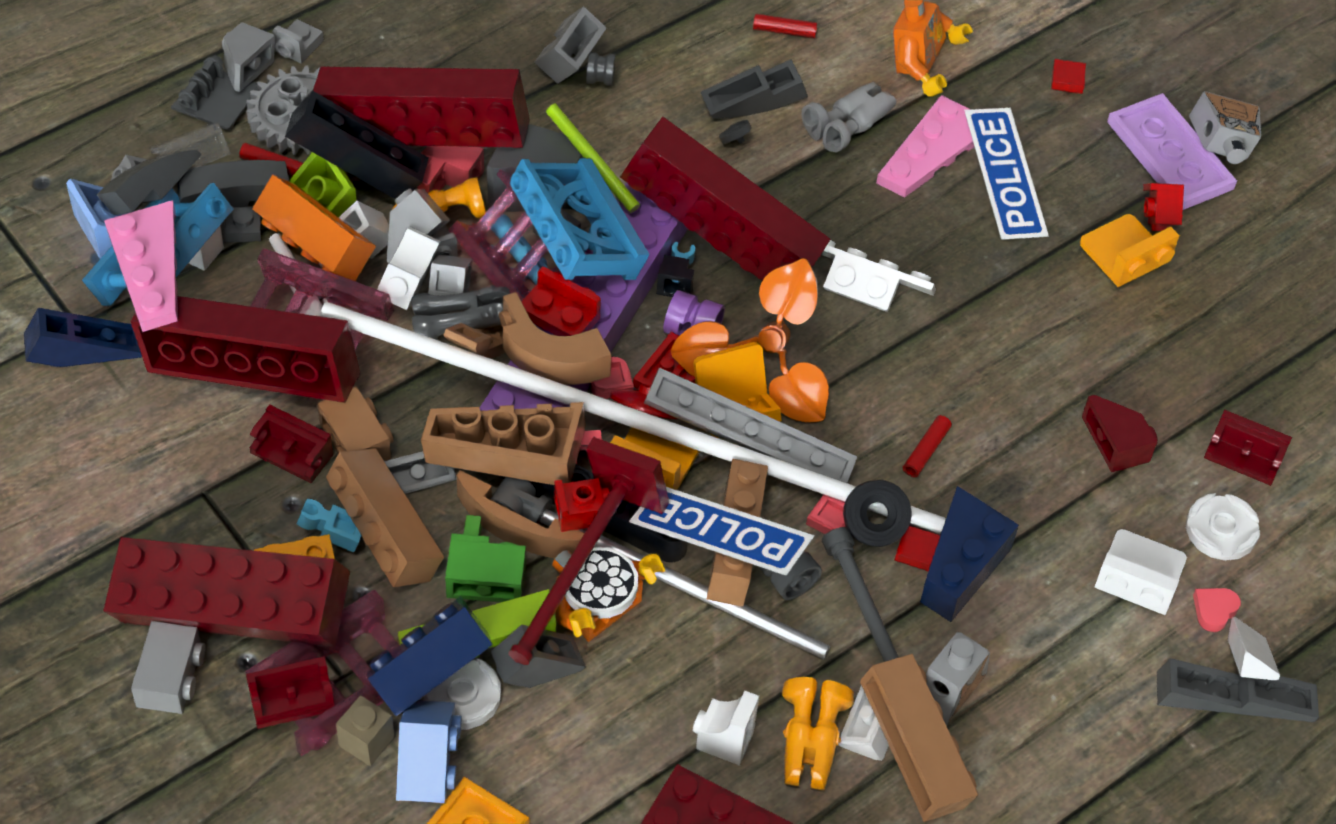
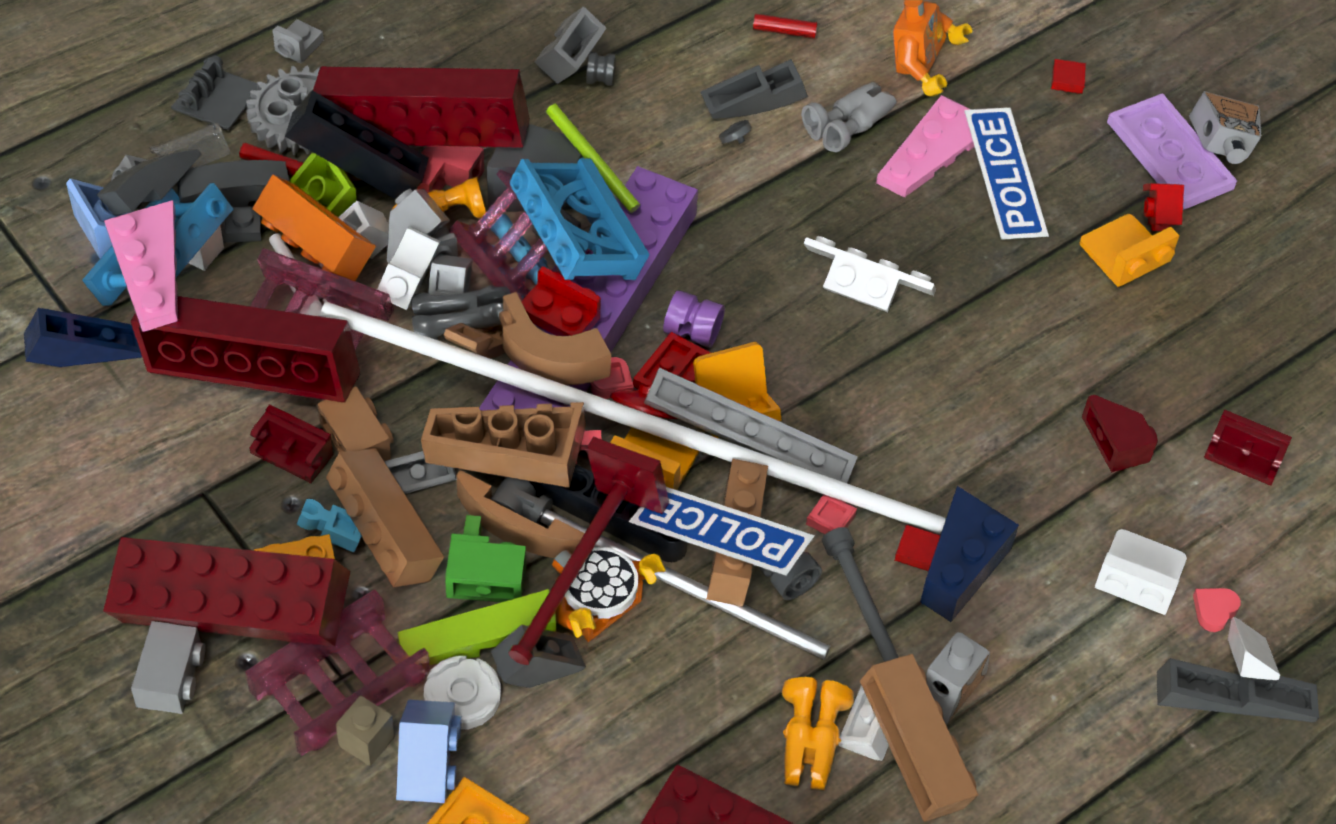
(247, 54): light grey slope -> none
(290, 692): dark red hinge -> none
(428, 656): dark blue wedge -> none
(578, 502): red brick -> none
(675, 272): black piece -> none
(720, 203): dark red brick -> none
(727, 727): white arch -> none
(792, 295): orange plant -> none
(898, 513): black tyre -> none
(927, 446): red piece -> none
(1223, 526): white tile -> none

